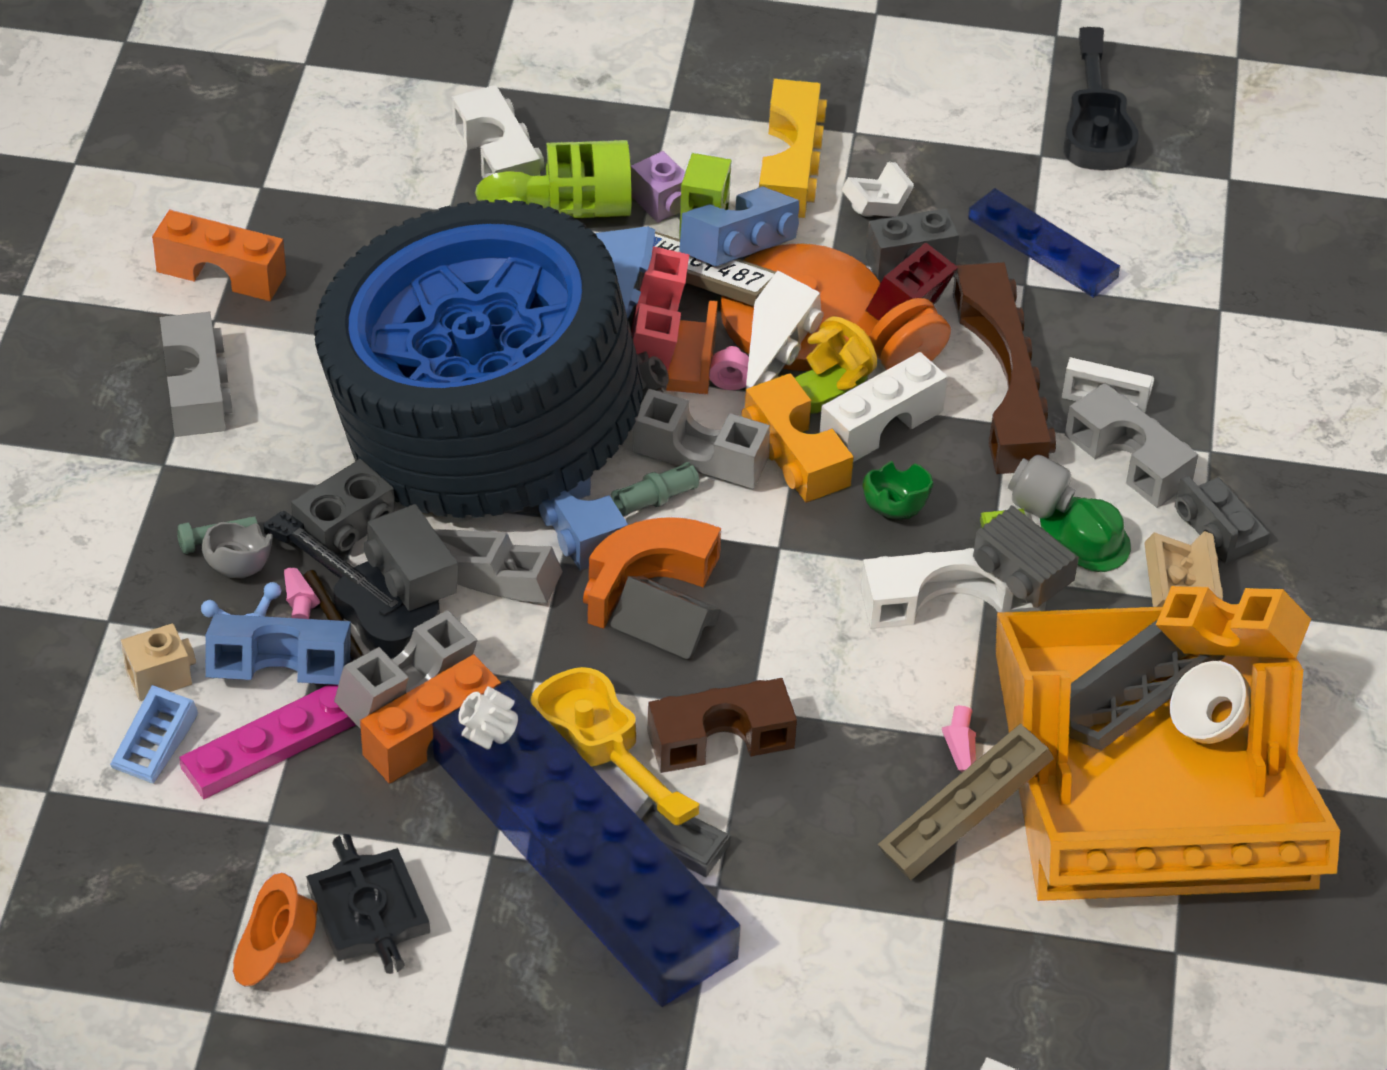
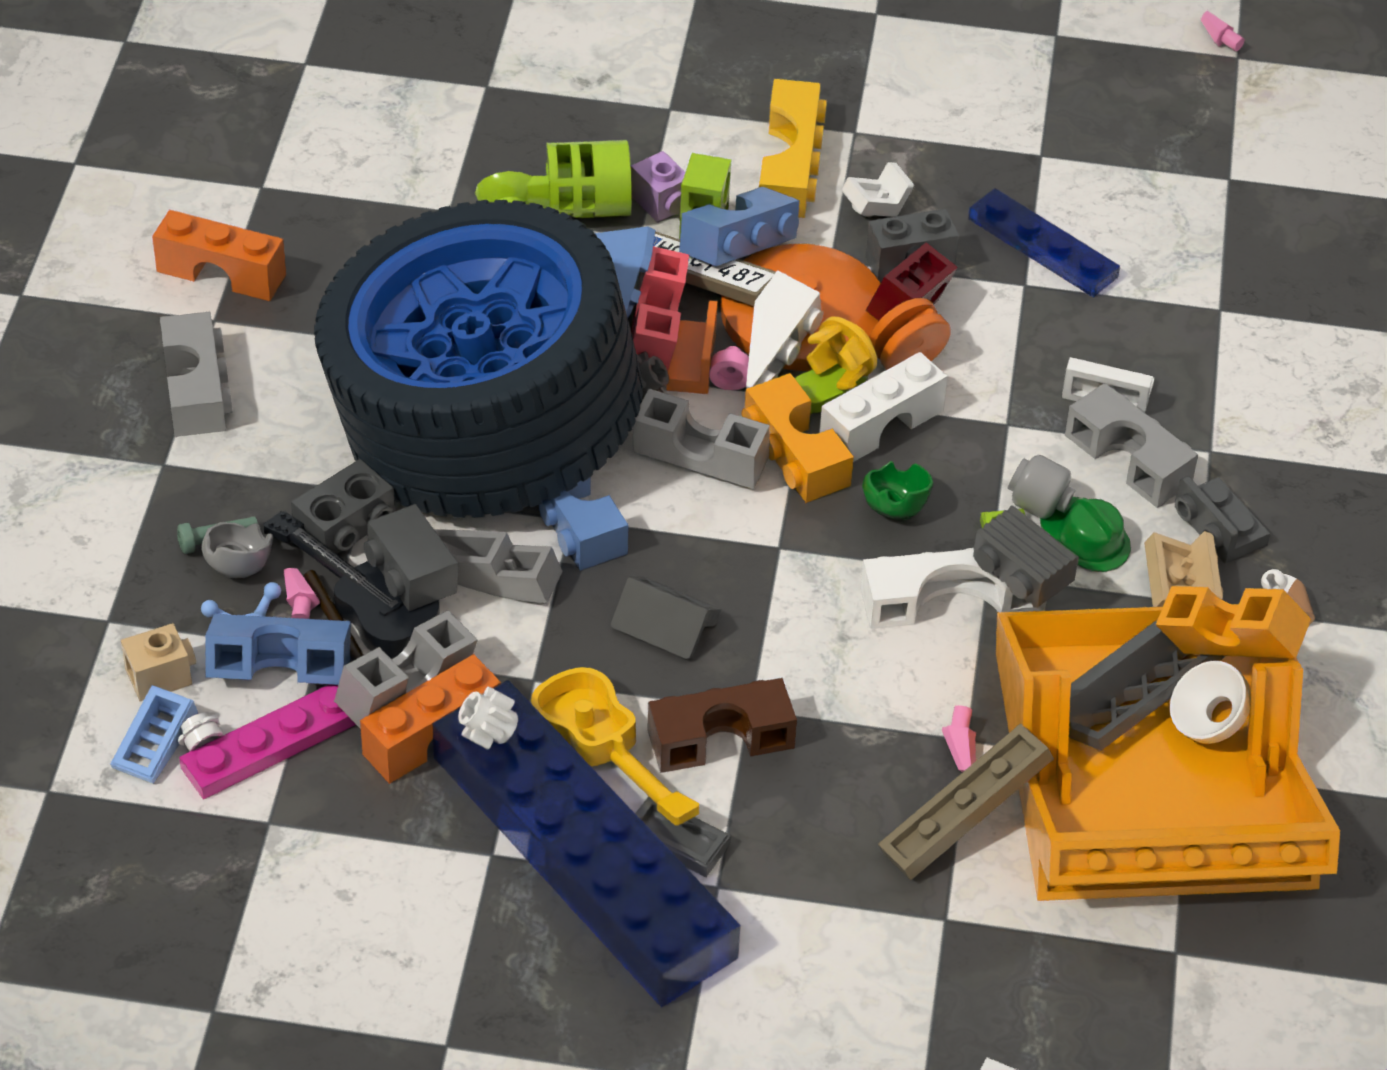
(199, 731): none -> white plate
(277, 930): orange piece -> none
(368, 904): black plate -> none
(489, 122): white arch -> none
(649, 549): orange arch -> none
(655, 489): sand green pin -> none
(988, 309): reddish brown arch -> none
(1099, 128): black piece -> none
(1221, 32): none -> bright pink bar
(1293, 587): none -> arm

